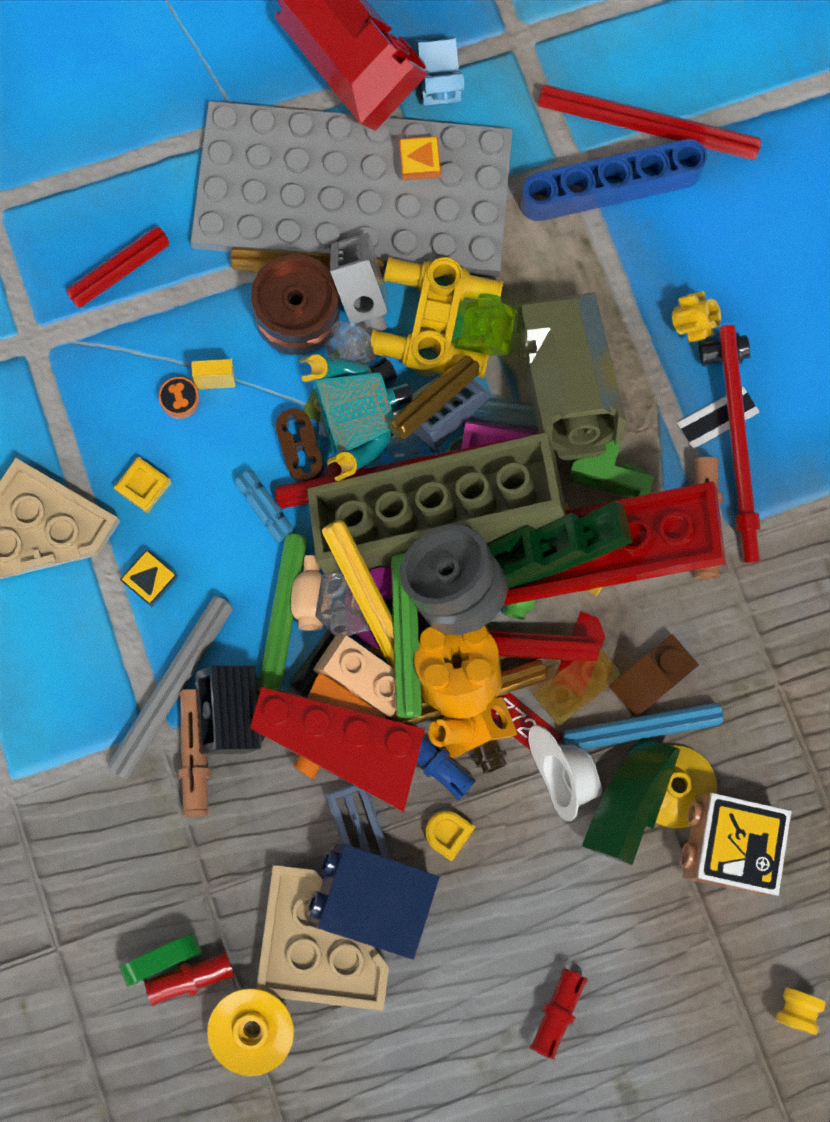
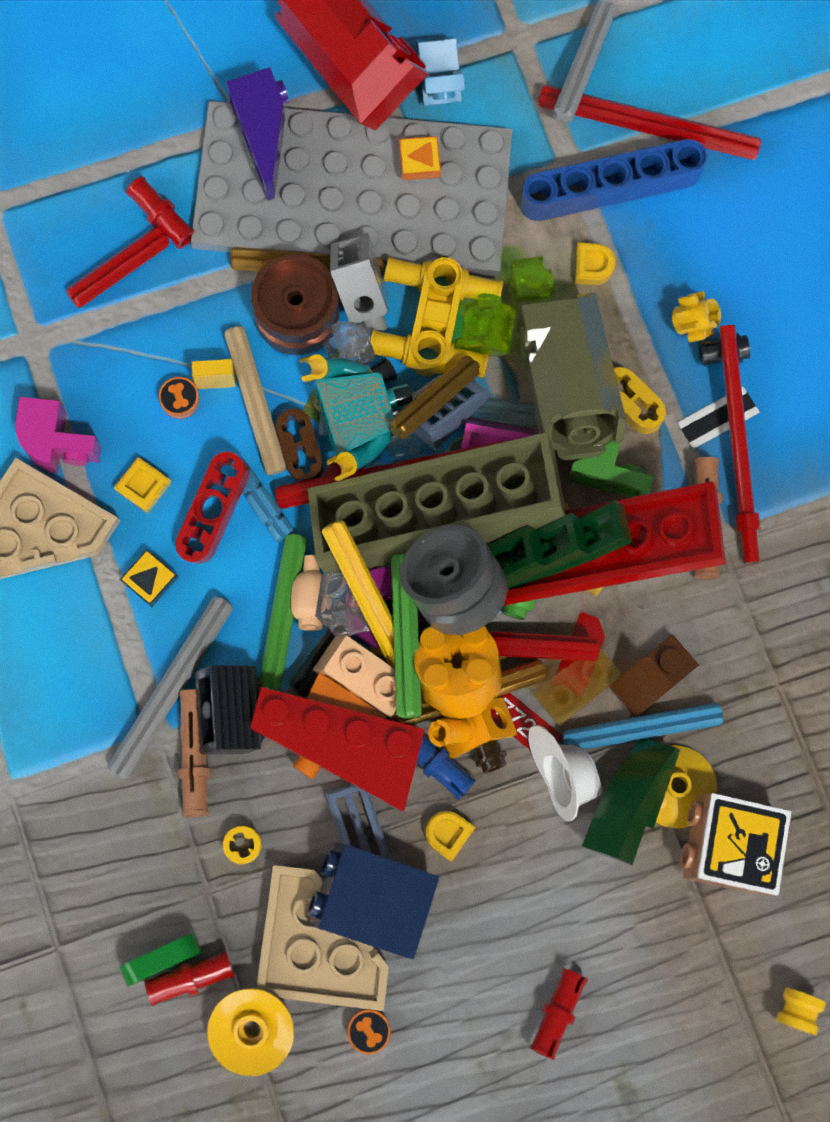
(42, 436): none -> dark pink brick
(160, 212): none -> red pin
(229, 502): none -> red beam
(235, 856): none -> yellow bush
(255, 400): none -> tan axle
(261, 118): none -> dark purple slope
(368, 1031): none -> tile
(529, 280): none -> clear neon green brick
(584, 61): none -> light grey axle
(593, 264): none -> yellow tile
(644, 397): none -> yellow beam

